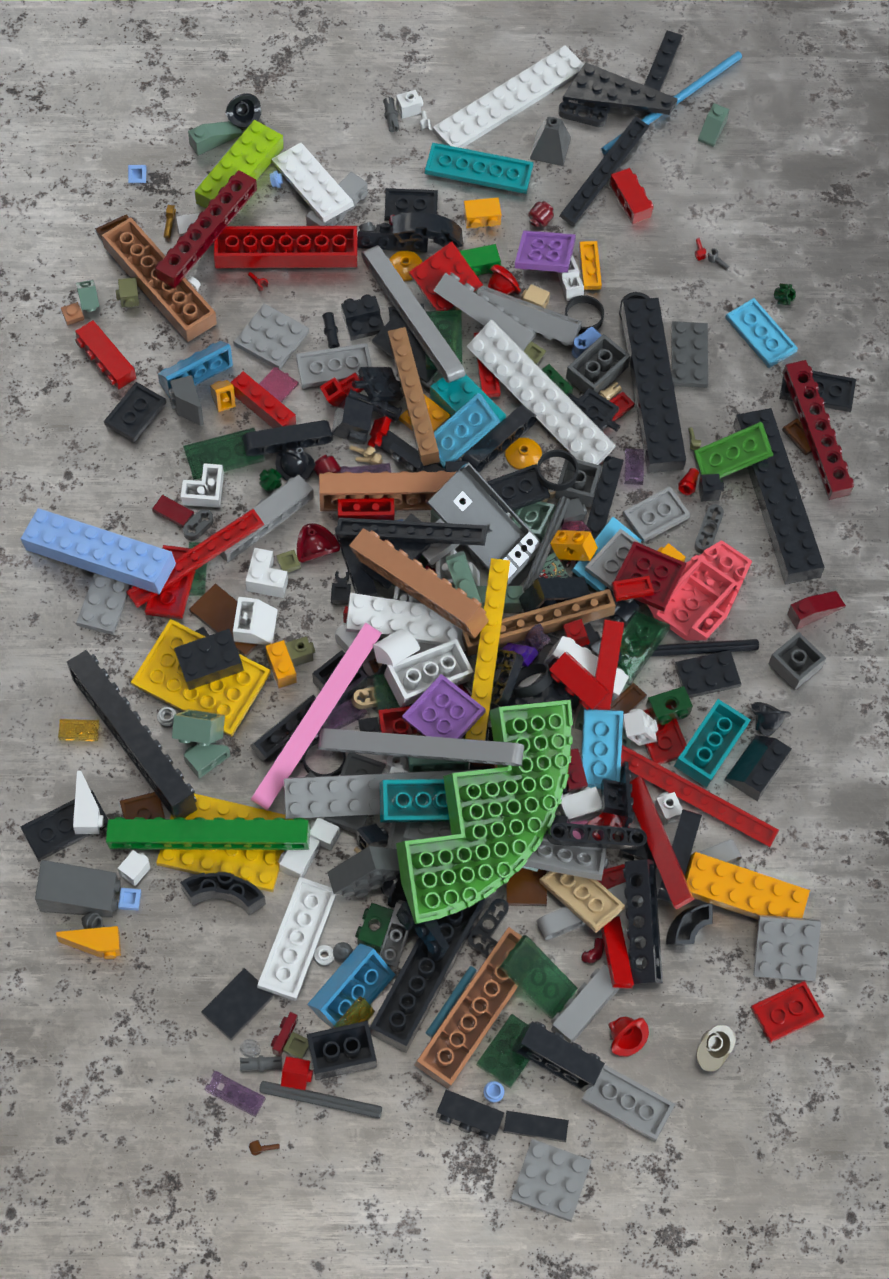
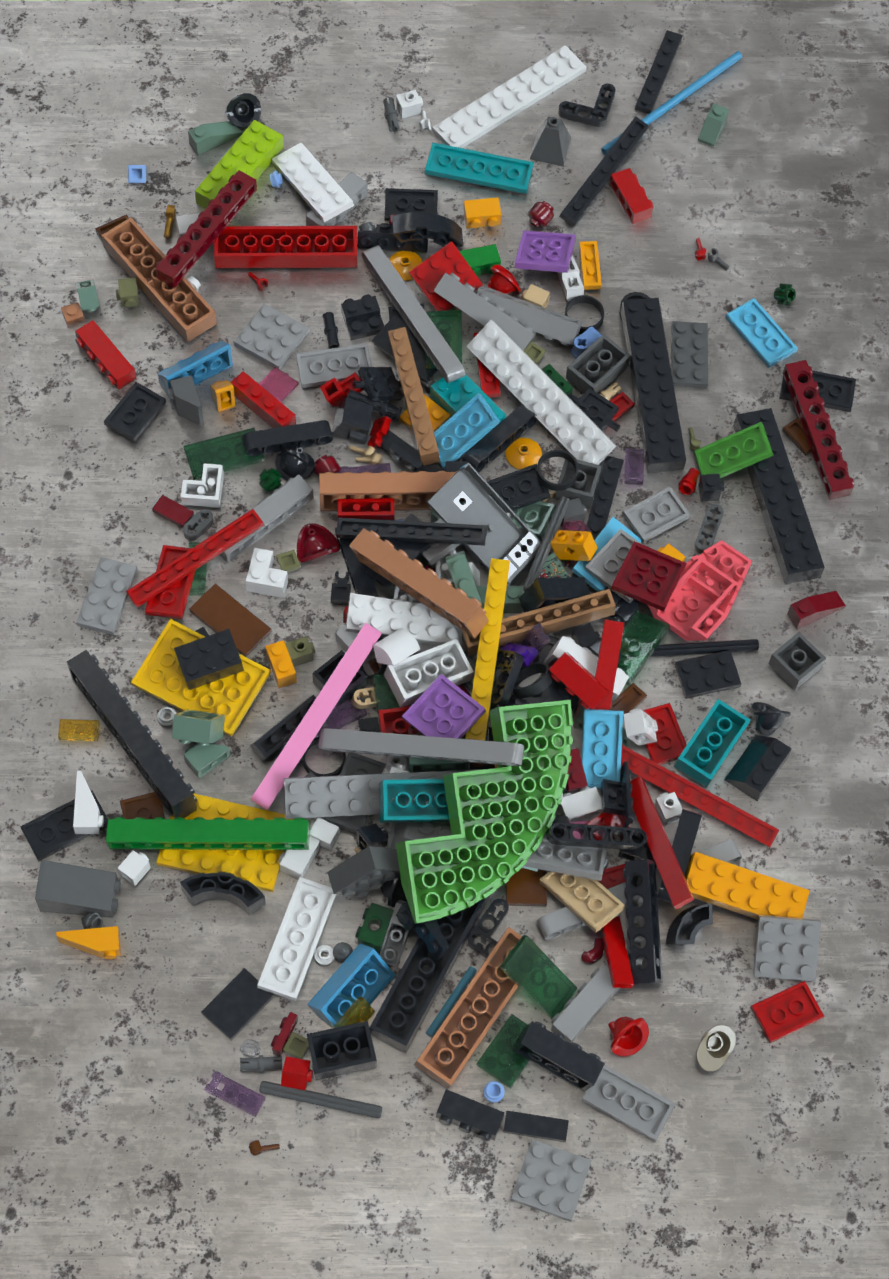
(98, 551): light blue brick -> none
(129, 899): light blue tile -> none
(254, 622): white slope -> none
(577, 632): red brick -> none
(615, 91): black wing -> none
(632, 588): red tile -> none
(677, 698): dark green brick -> none

